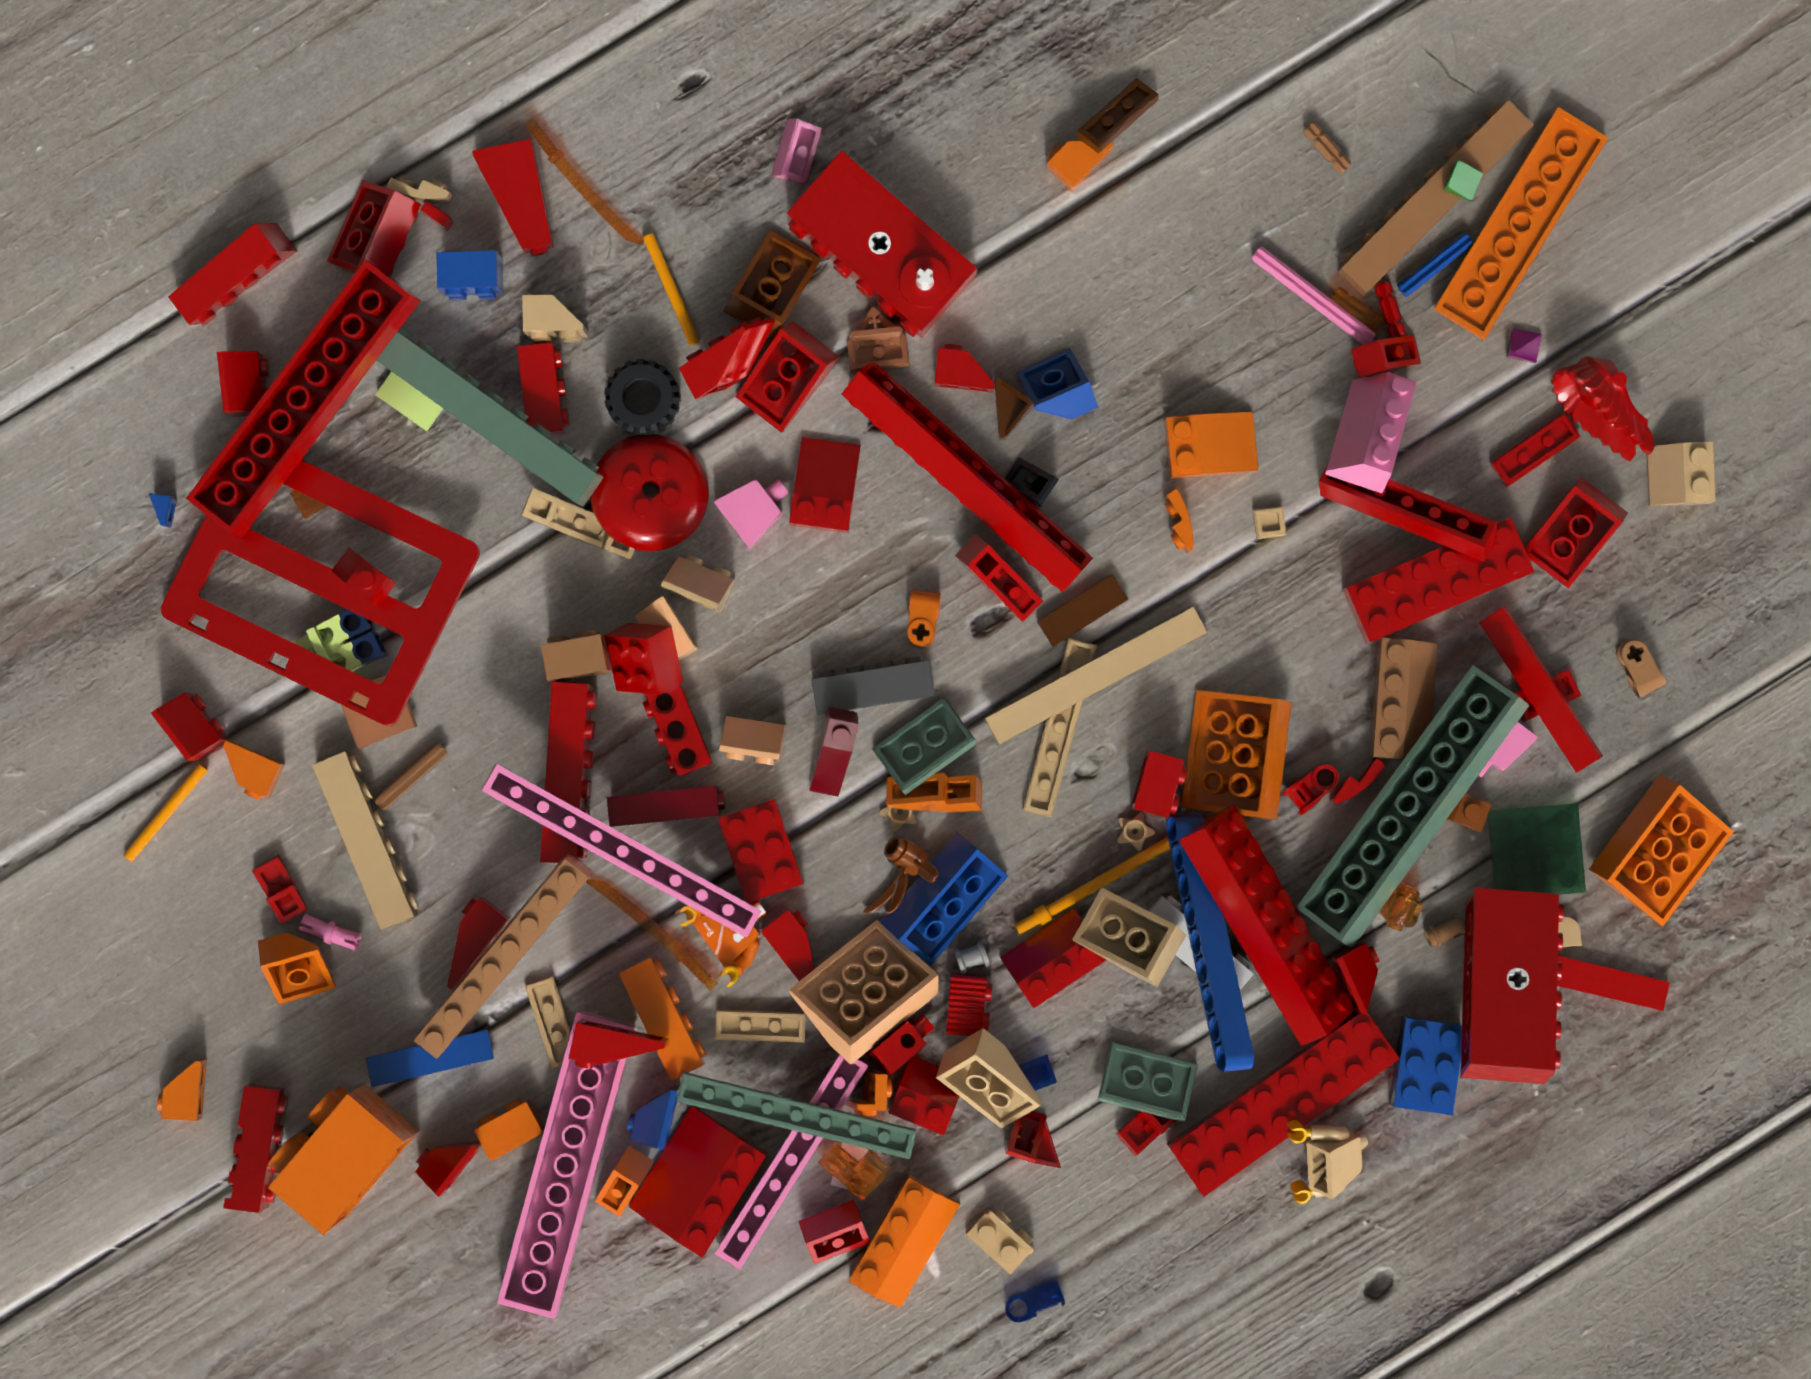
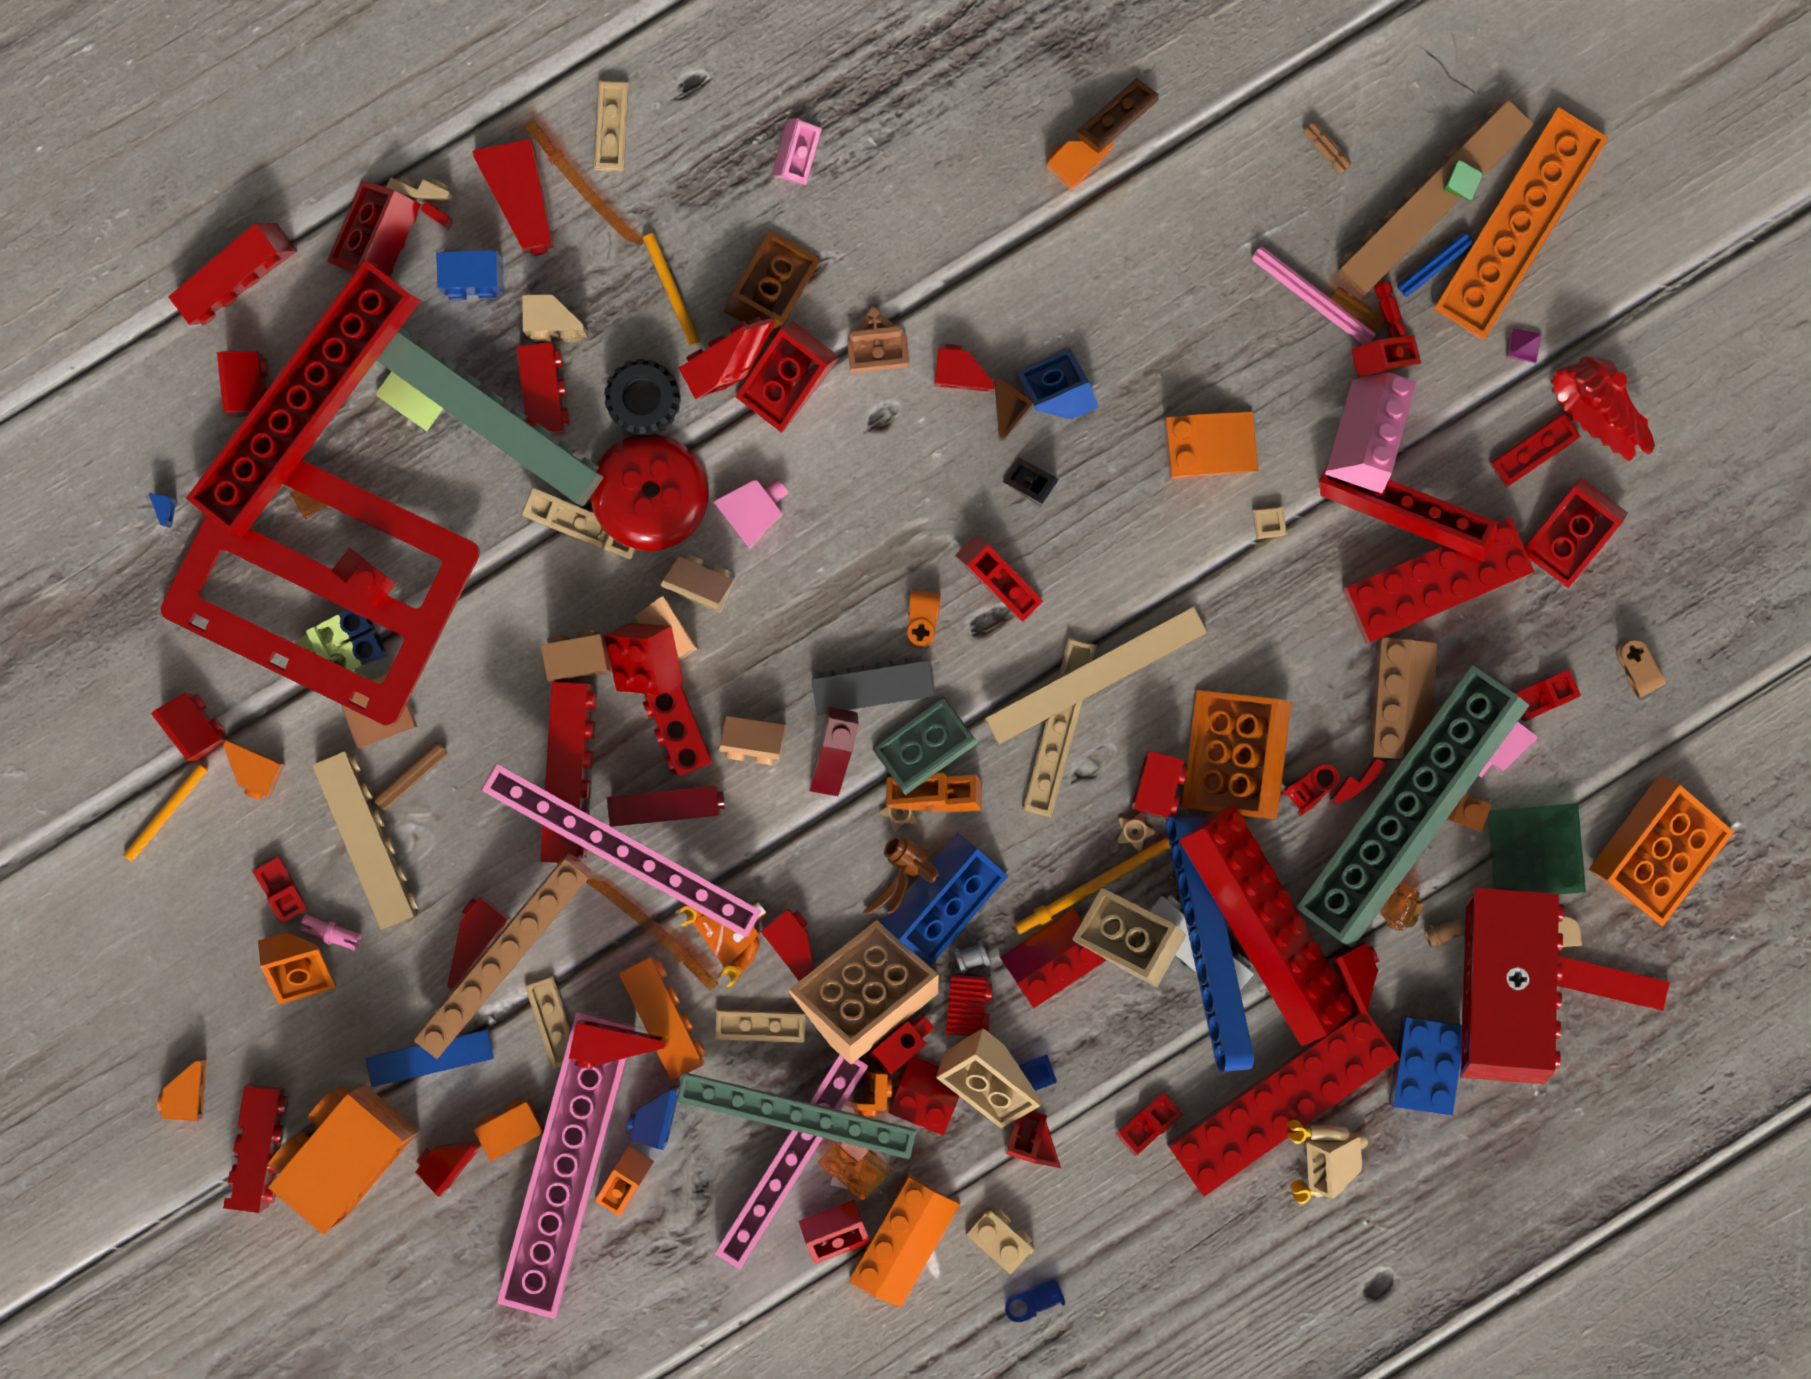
(611, 125): none -> tan tile
(697, 1181): red slope -> none
(761, 851): red brick -> none
(825, 485): red slope -> none
(852, 212): red piece -> none
(966, 475): red brick -> none
(1082, 610): reddish brown tile -> none
(1147, 1081): sand green tile -> none
(1182, 531): orange slope -> none
(1540, 689): red tile -> none
(1681, 474): tan slope -> none

